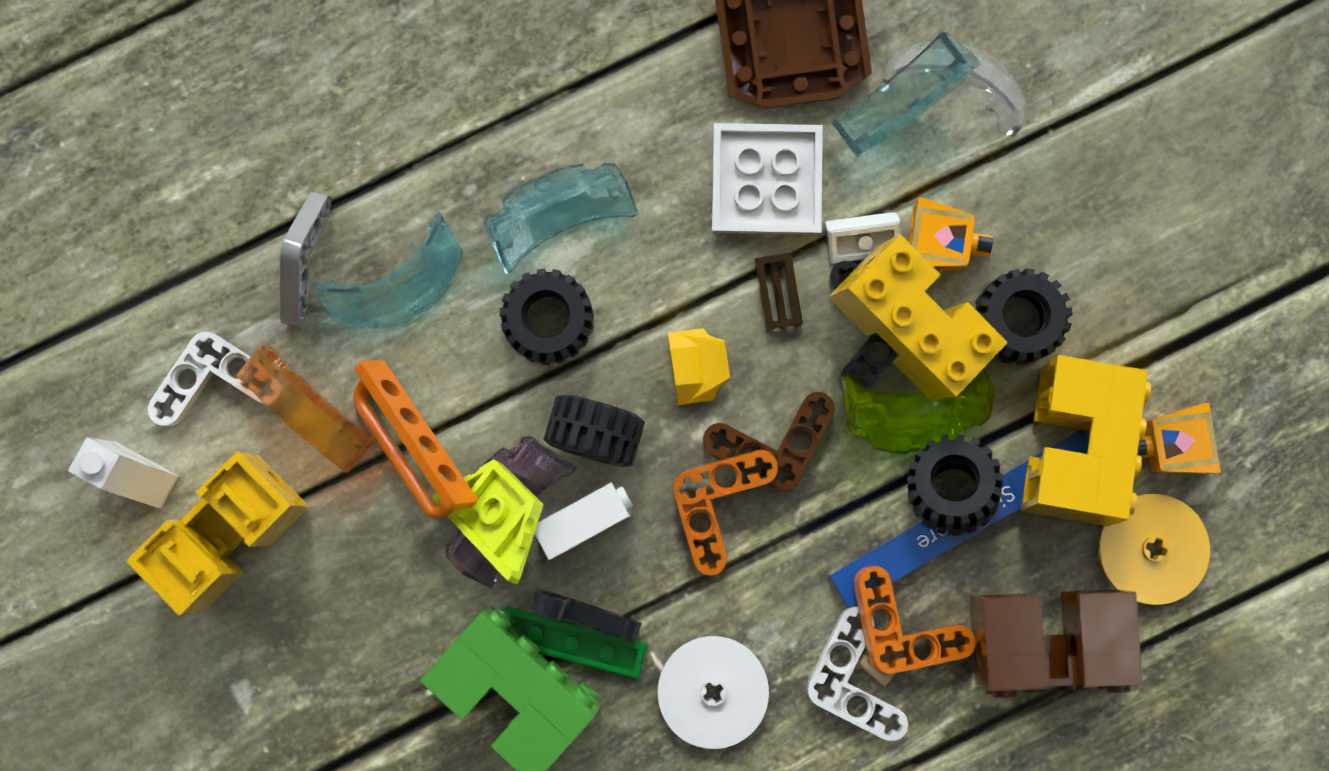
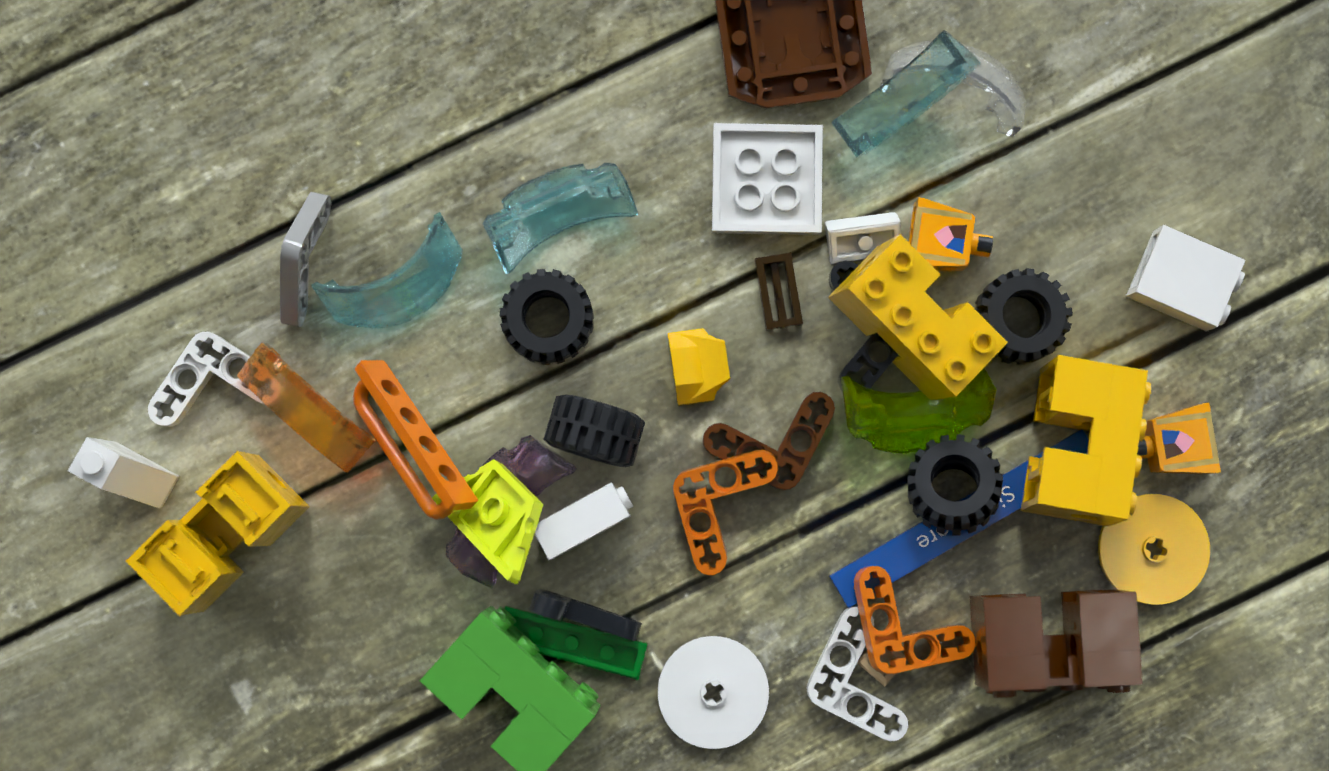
(1186, 278): none -> white brick

